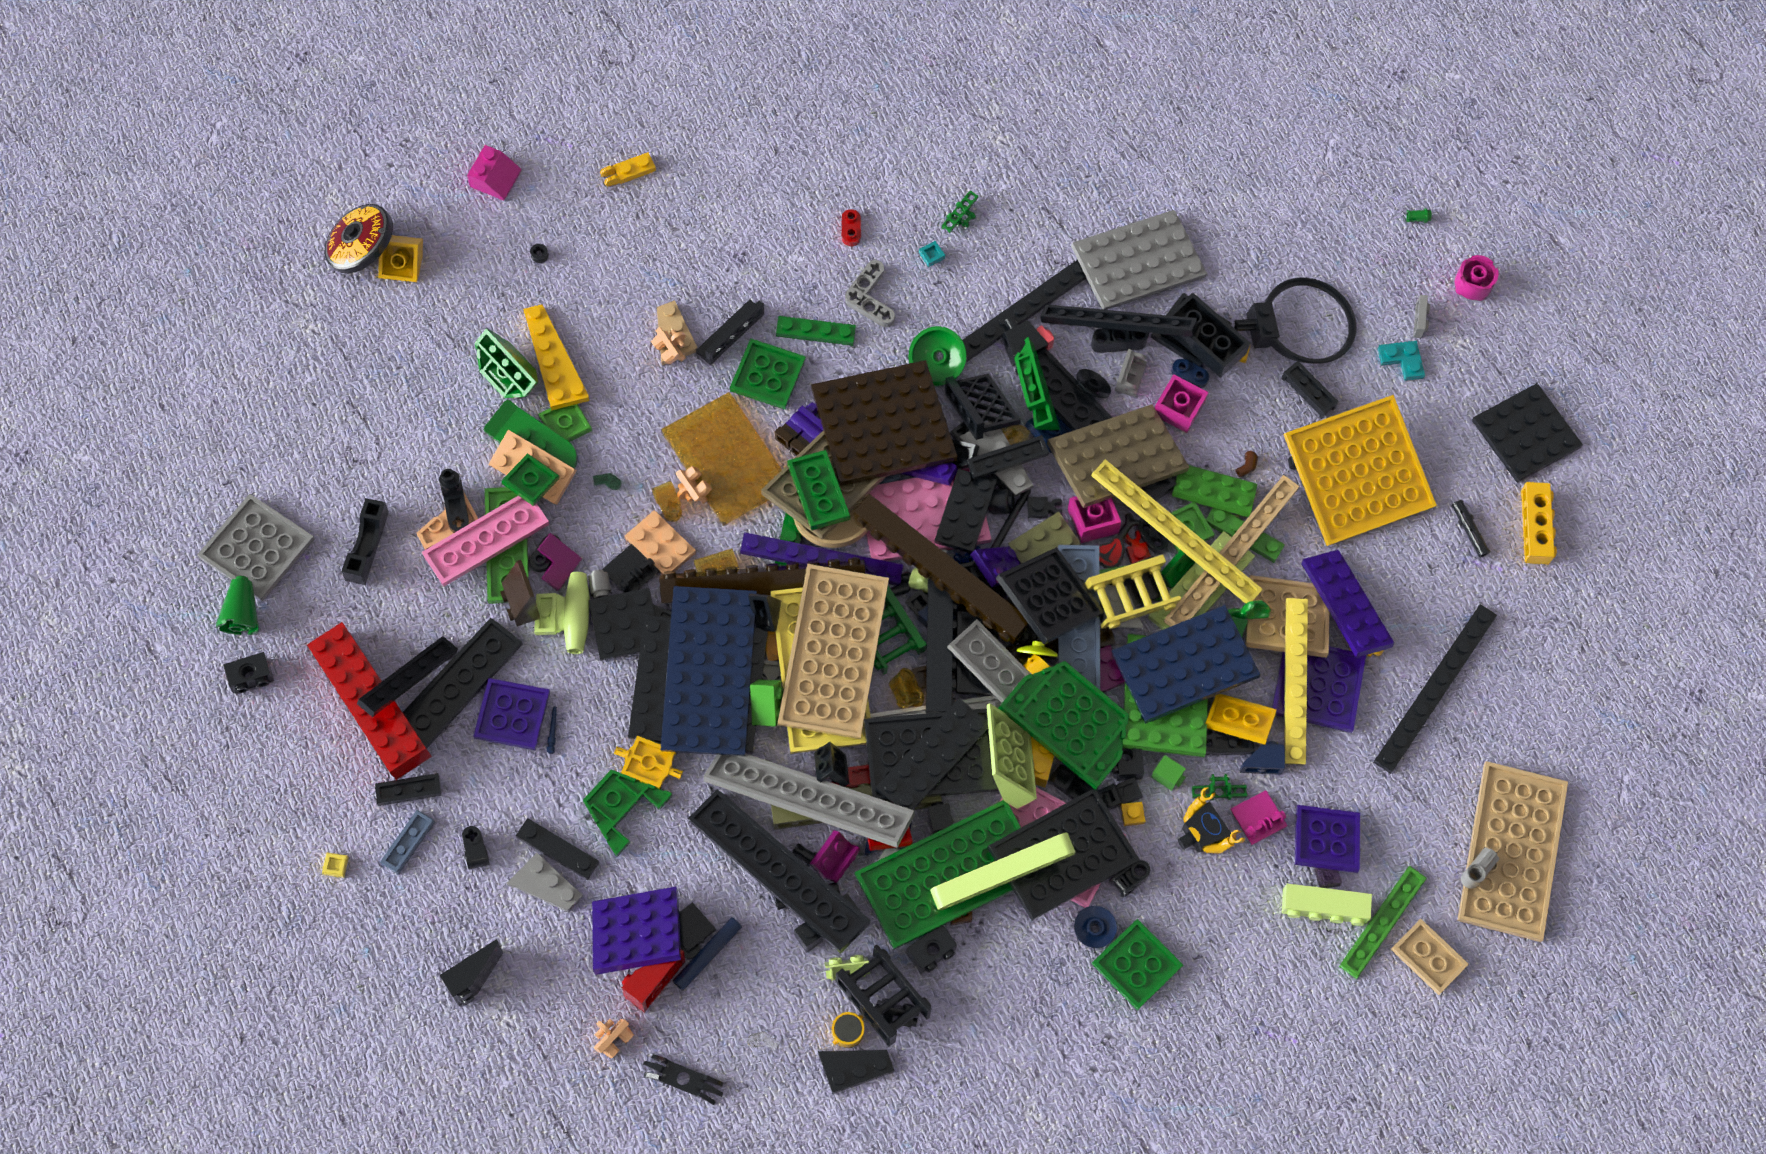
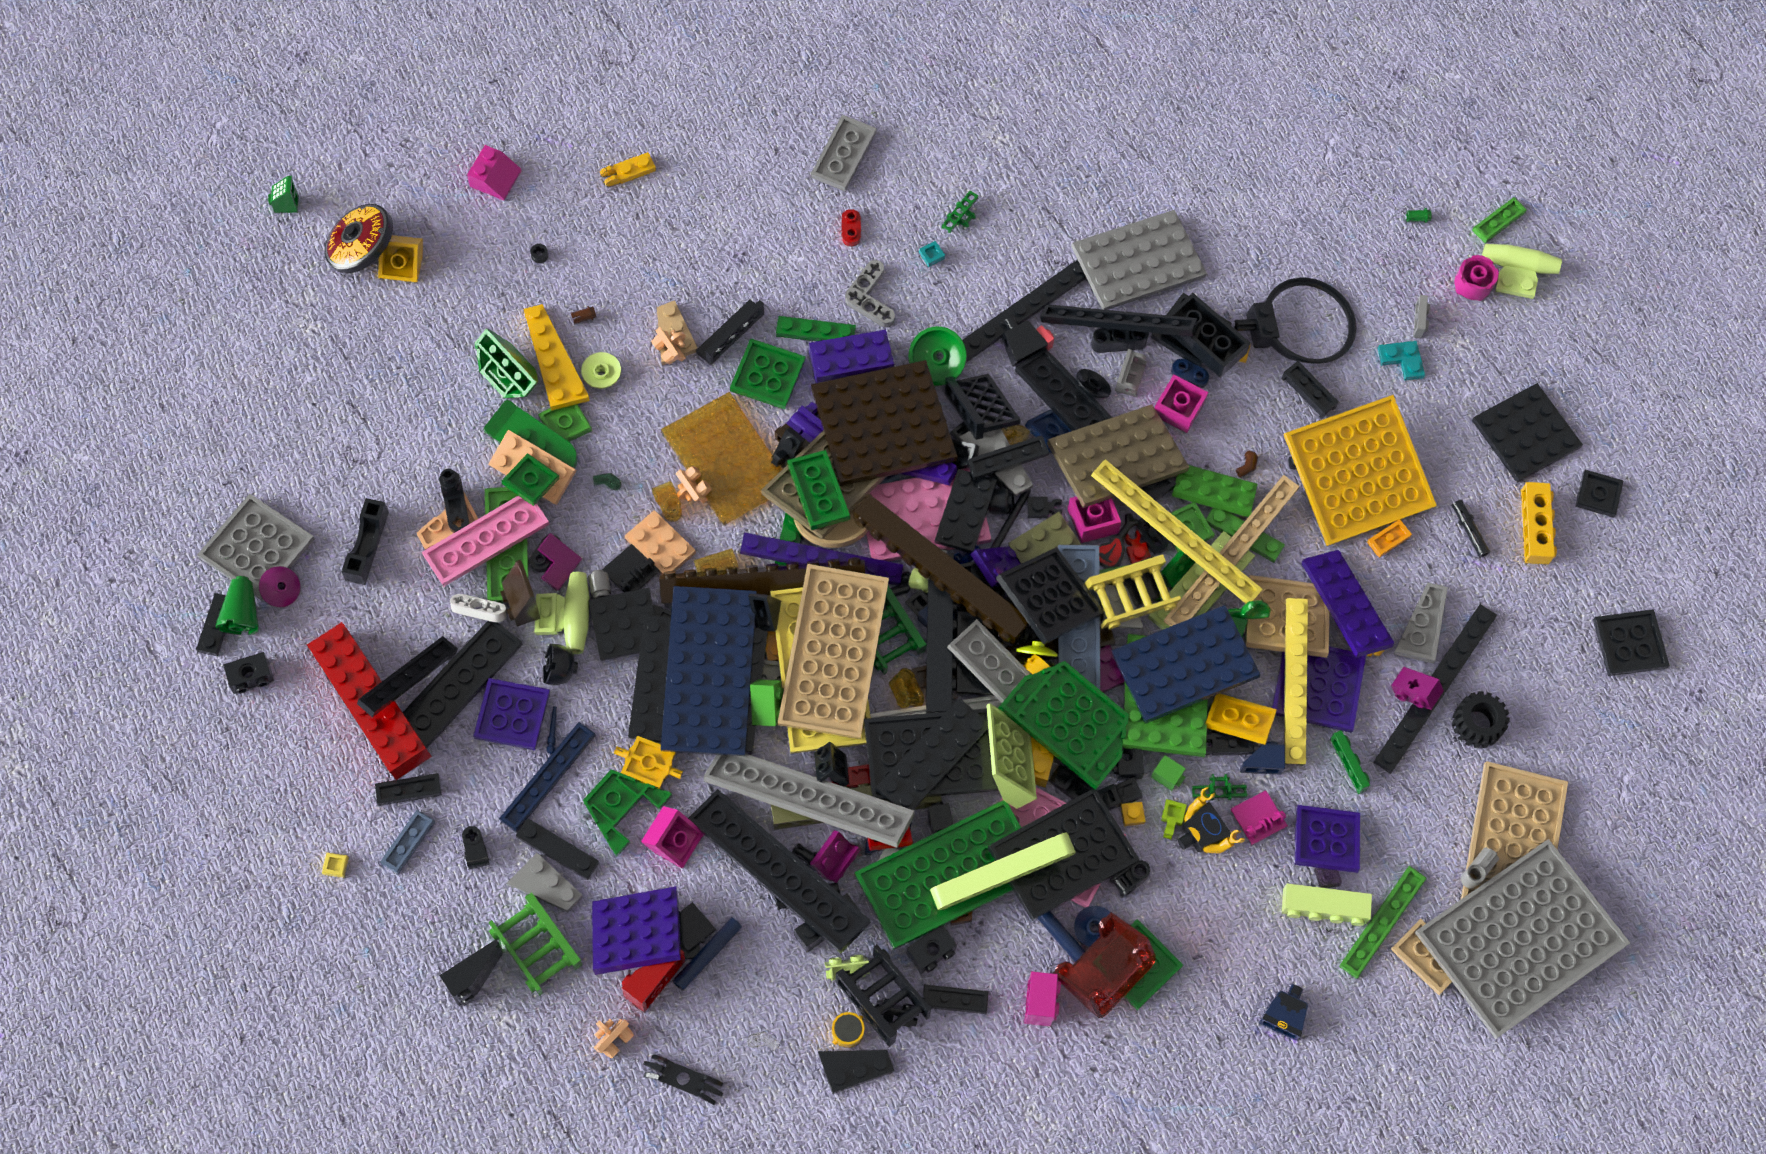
(212, 638): none -> black plate
(269, 586): none -> magenta dish
(284, 196): none -> green slope
(465, 605): none -> white beam
(544, 924): none -> bright green fence
(547, 777): none -> dark blue tile
(559, 665): none -> black cylinder
(585, 314): none -> reddish brown pin
(598, 363): none -> yellowish green dish
(672, 836): none -> dark pink slope
(787, 447): none -> black hinge
(843, 152): none -> light grey plate
(850, 355): none -> dark purple brick
(956, 999): none -> black tile
(1035, 388): green wedge -> none
(1041, 999): none -> dark pink brick
(1062, 936): none -> dark blue piece
(1108, 966): none -> clear red windscreen
(1172, 814): none -> lime plate
(1286, 1013): none -> dark blue torso
(1350, 761): none -> green plate
(1389, 538): none -> light orange plate
(1417, 688): none -> magenta brick
(1424, 627): none -> light grey wing
(1489, 707): none -> black tyre
(1499, 220): none -> bright green tile
(1520, 268): none -> yellowish green plate
(1522, 938): none -> light grey plate
(1599, 493): none -> black tile
(1631, 642): none -> black plate

